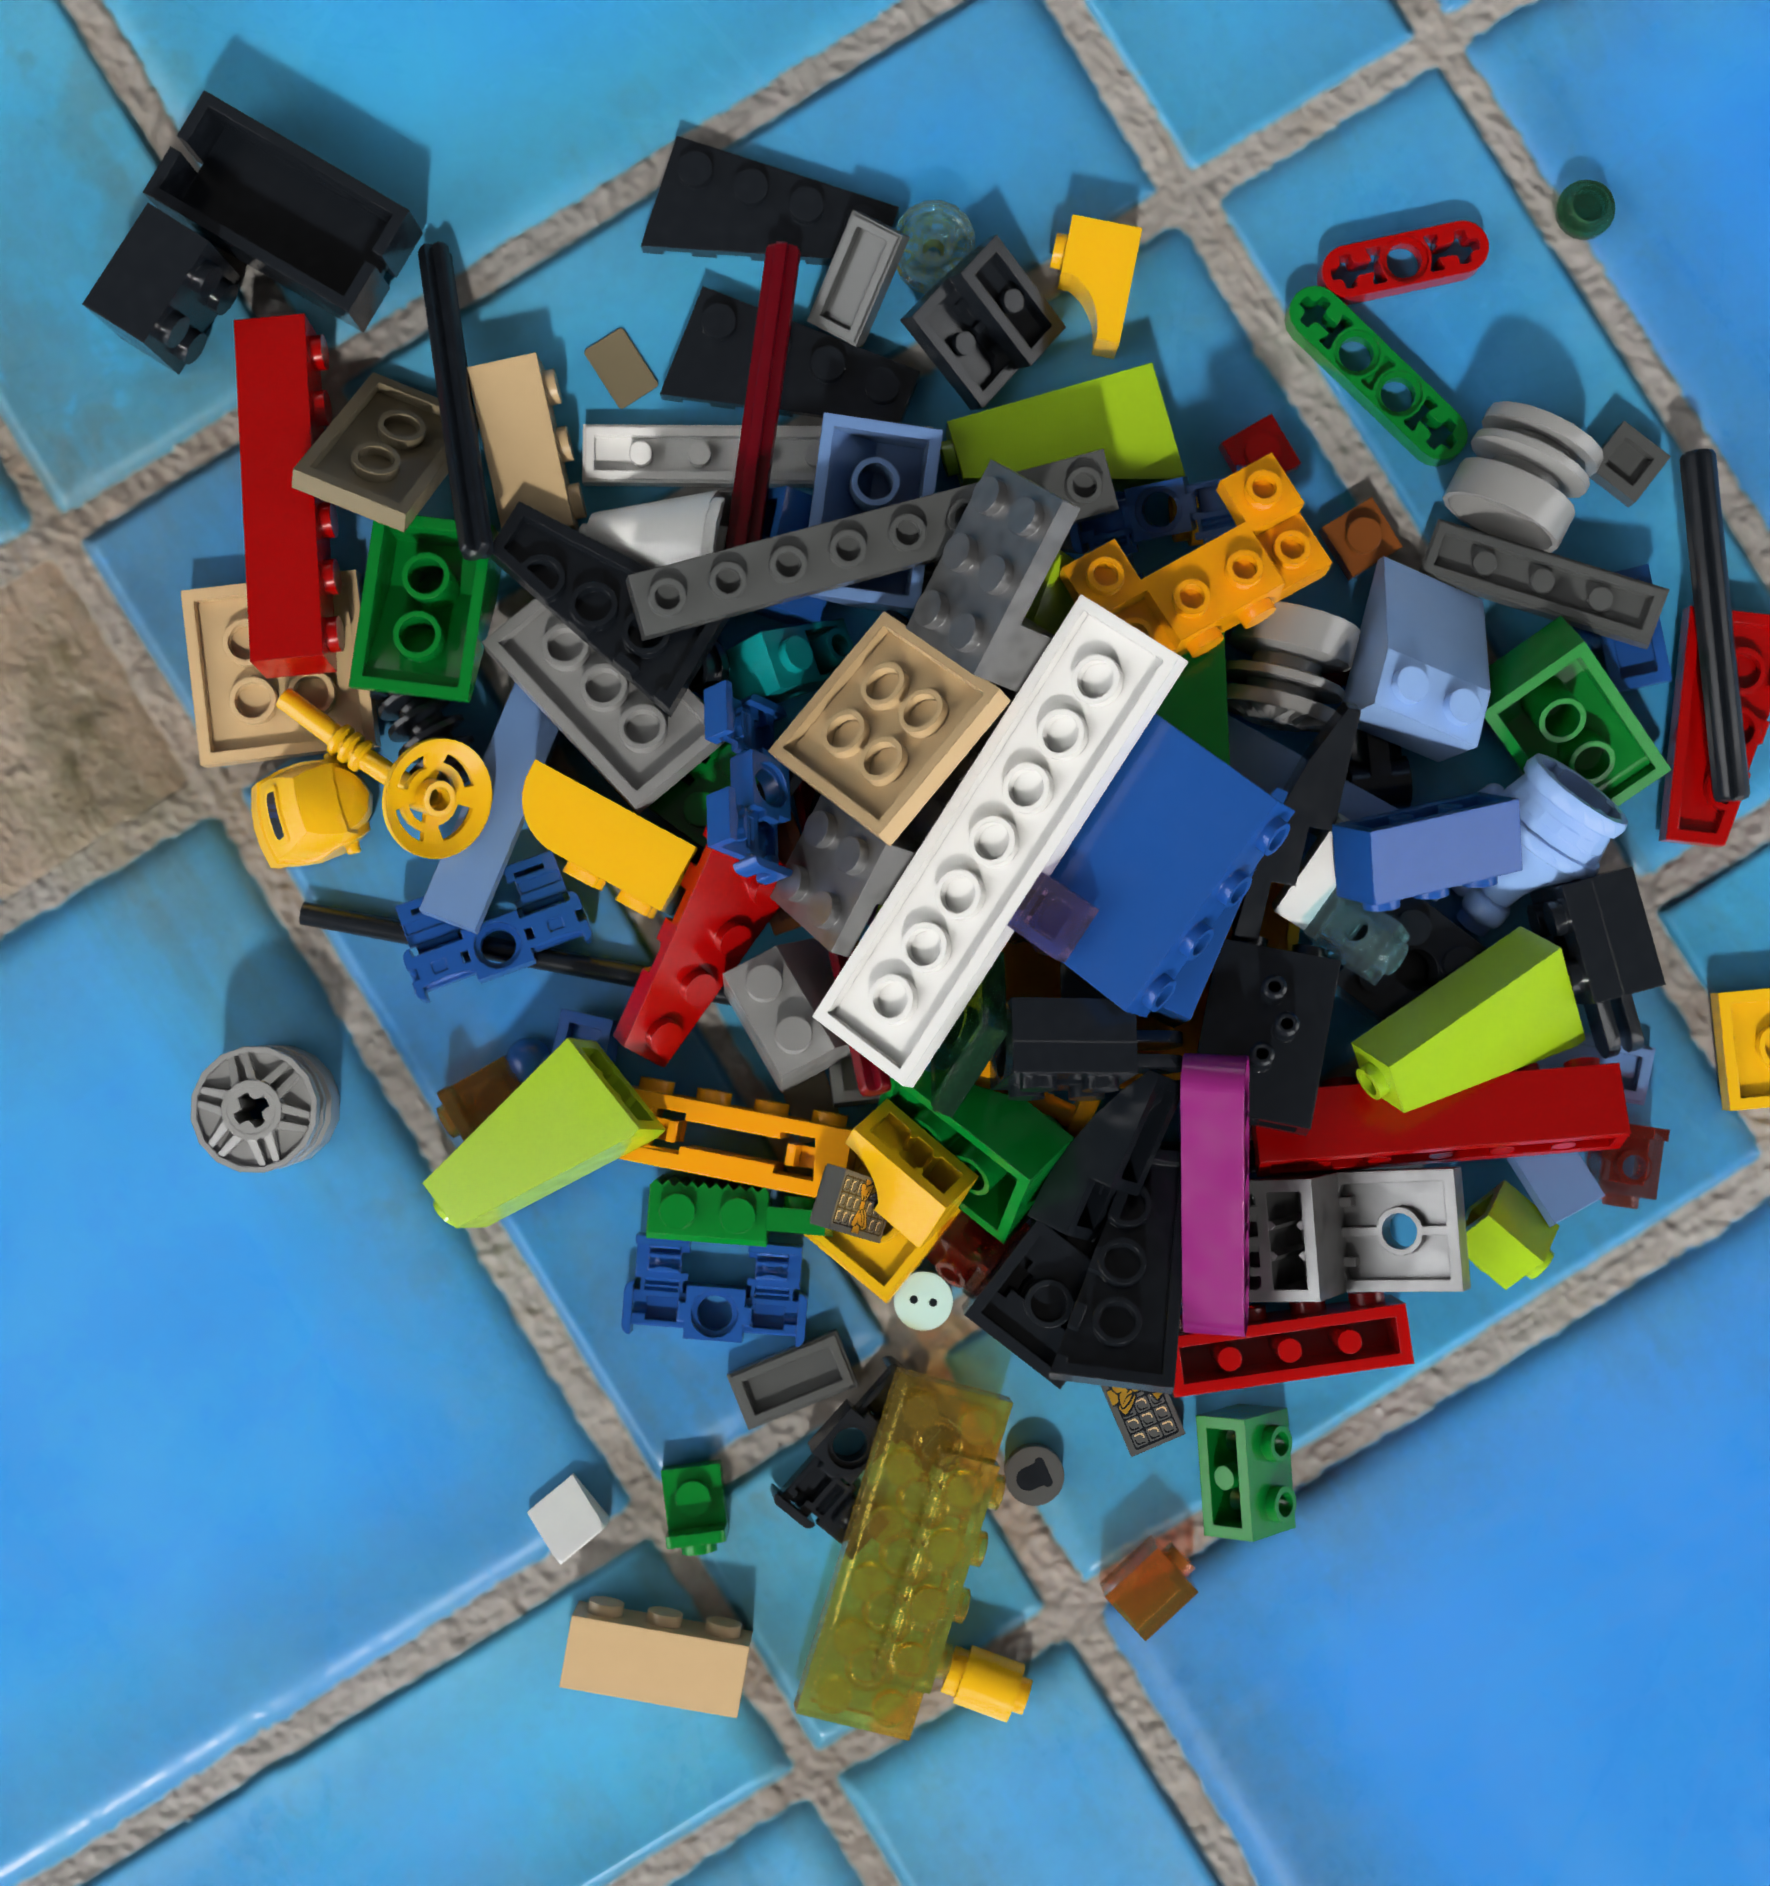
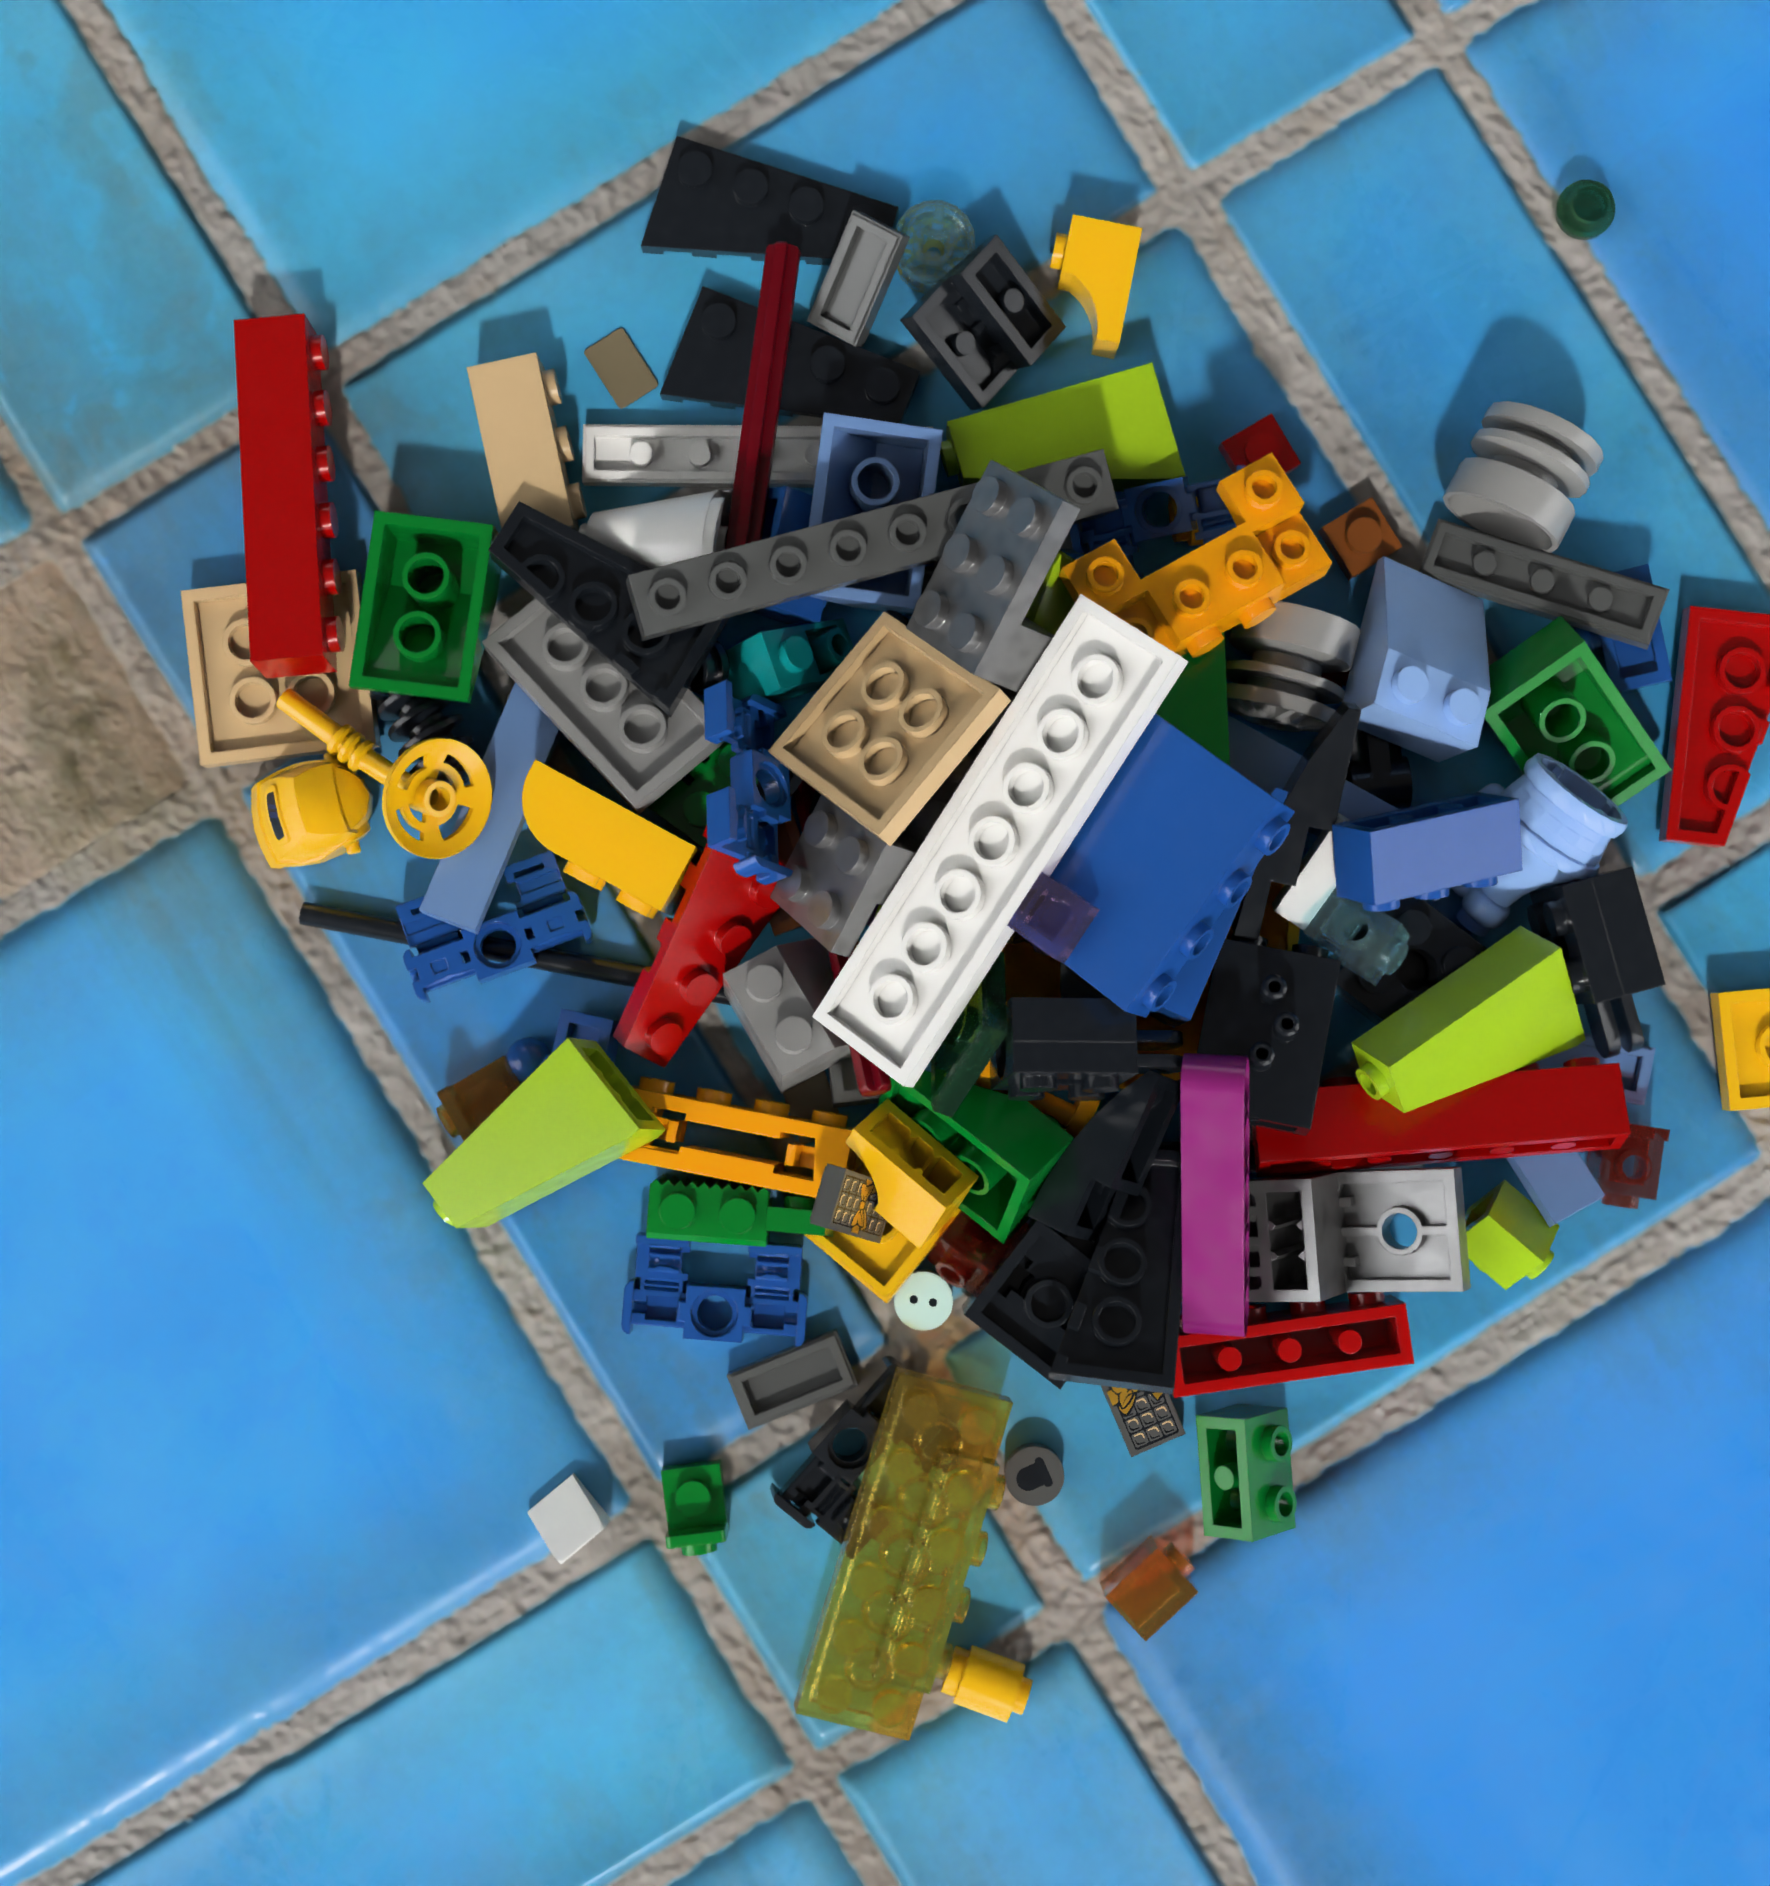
(164, 289): black brick -> none
(284, 211): black piece -> none
(293, 1126): light grey wheel -> none
(378, 454): dark tan plate -> none
(455, 402): black axle -> none
(656, 1656): tan brick -> none
(1383, 368): green beam -> none
(1447, 268): red beam -> none
(1628, 464): dark grey plate -> none
(1714, 625): black axle -> none

